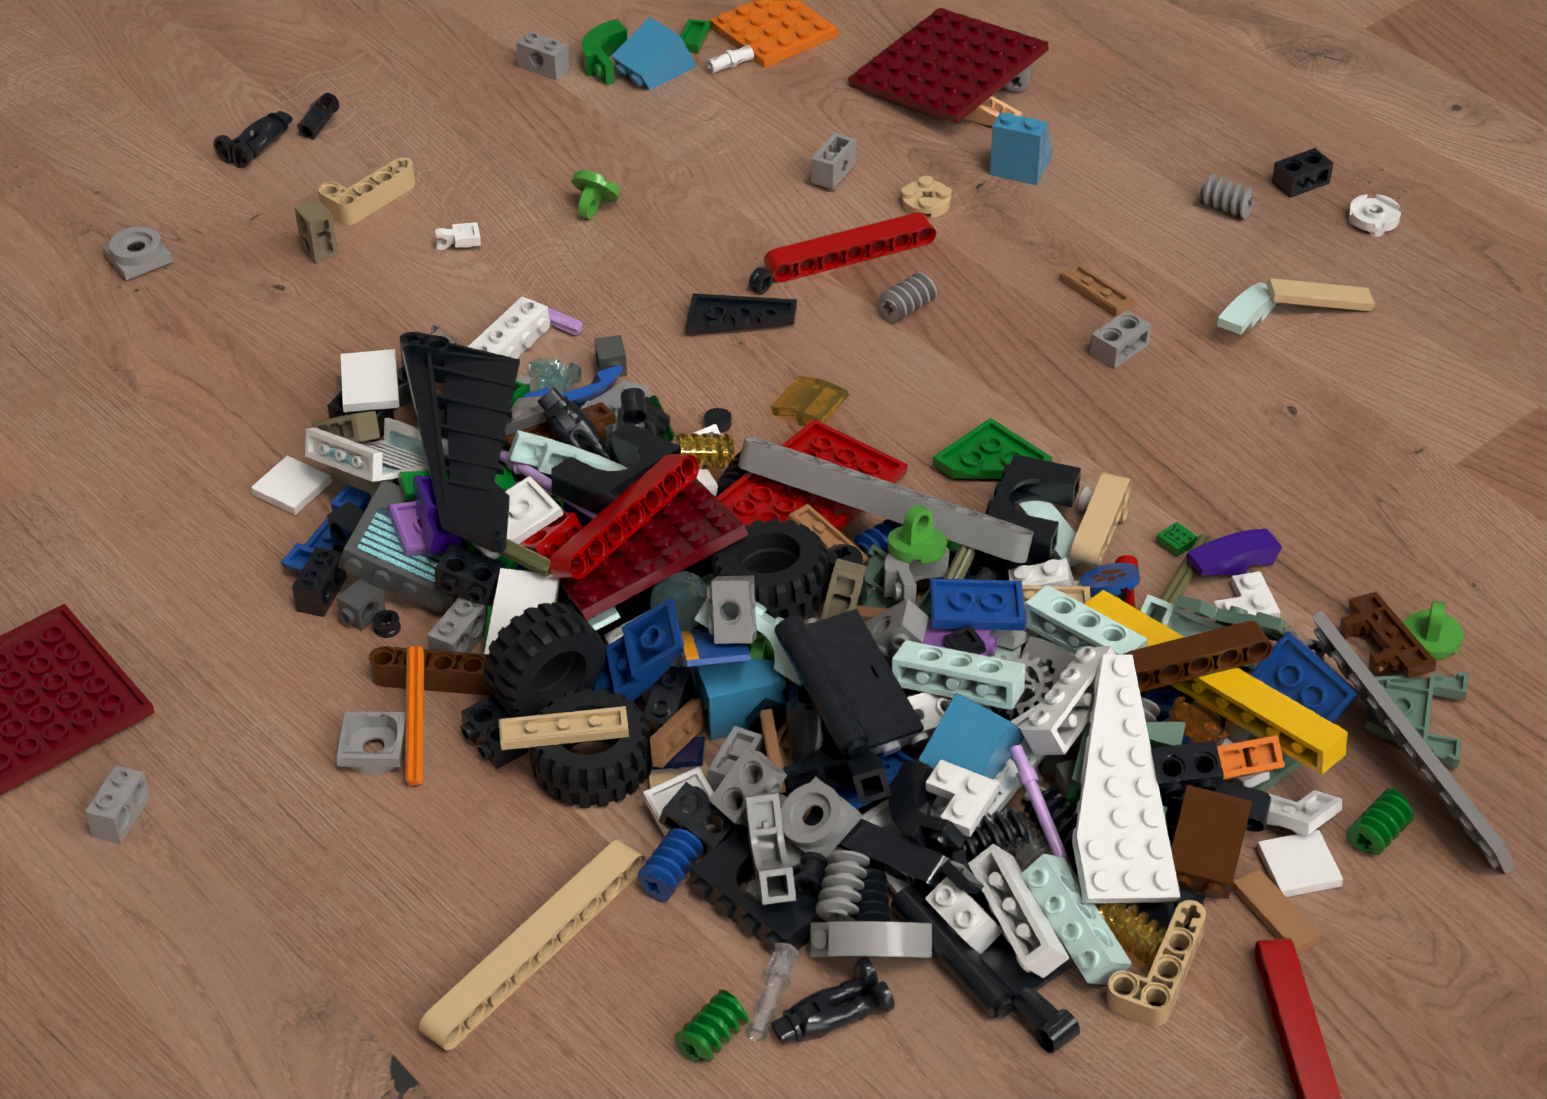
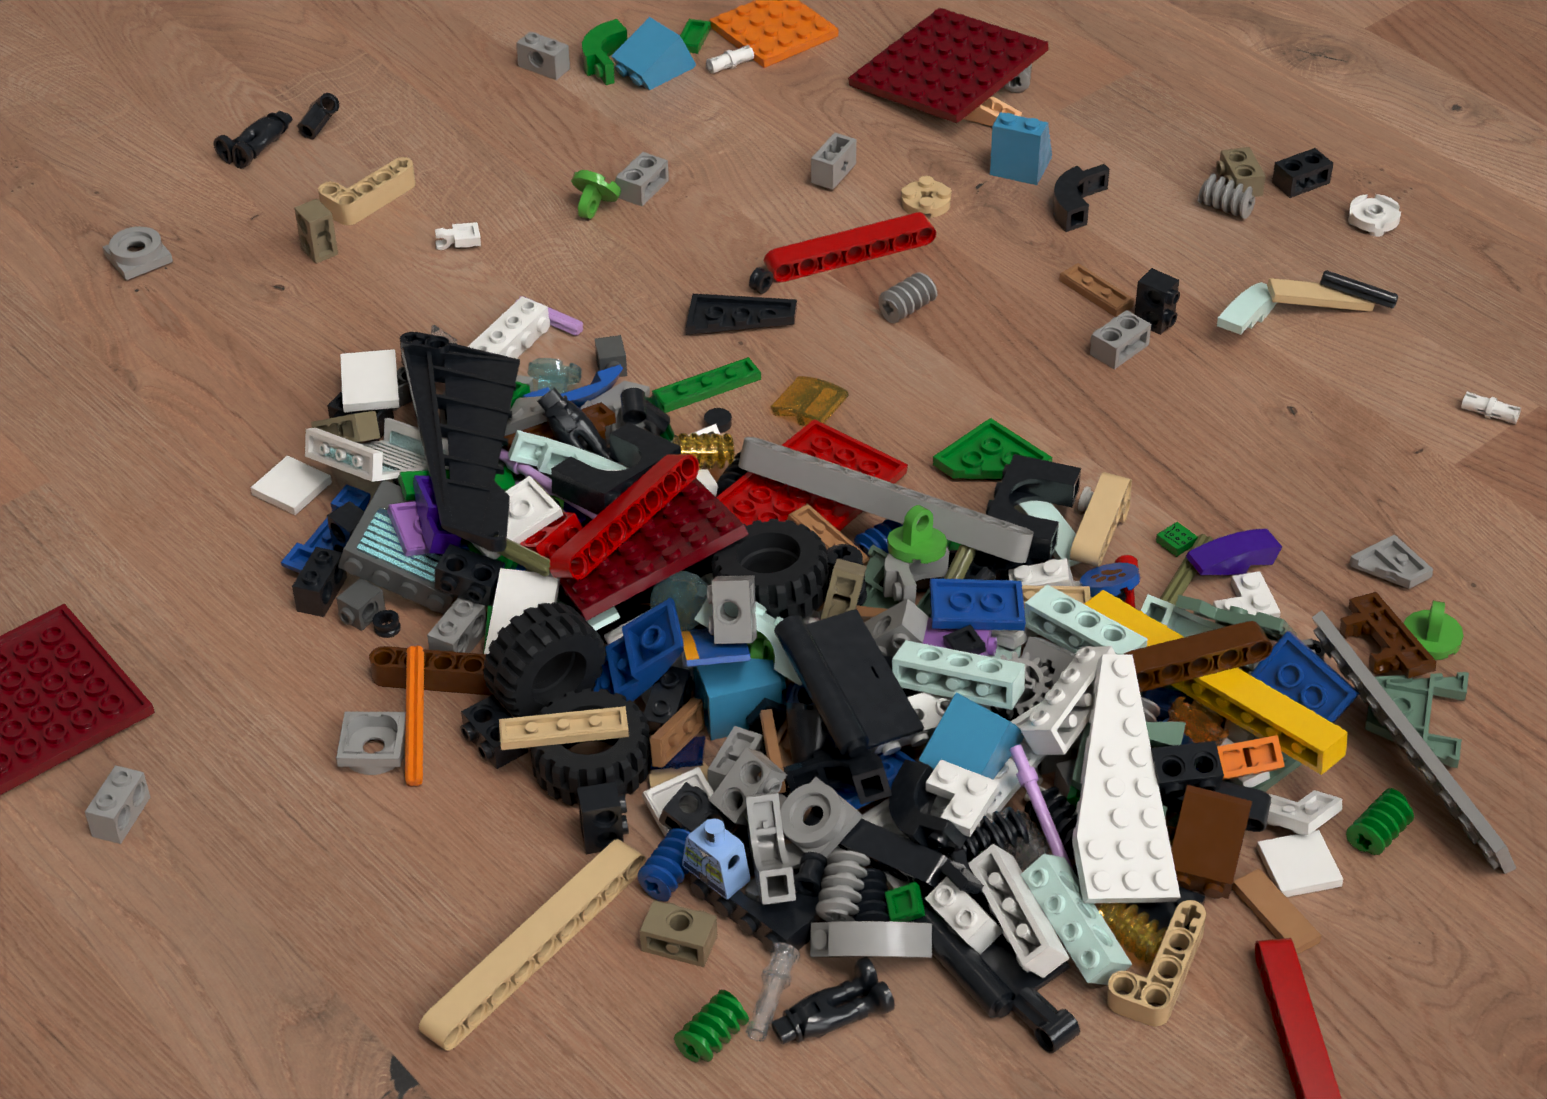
(601, 816): none -> black brick
(642, 178): none -> light grey brick
(678, 933): none -> dark tan brick
(707, 384): none -> green tile
(716, 858): none -> light blue torso
(905, 903): none -> green tile
(1070, 188): none -> black arch
(1157, 300): none -> black brick
(1243, 168): none -> dark tan brick
(1359, 289): none -> black axle
(1393, 562): none -> light grey wing
(1491, 407): none -> white pin

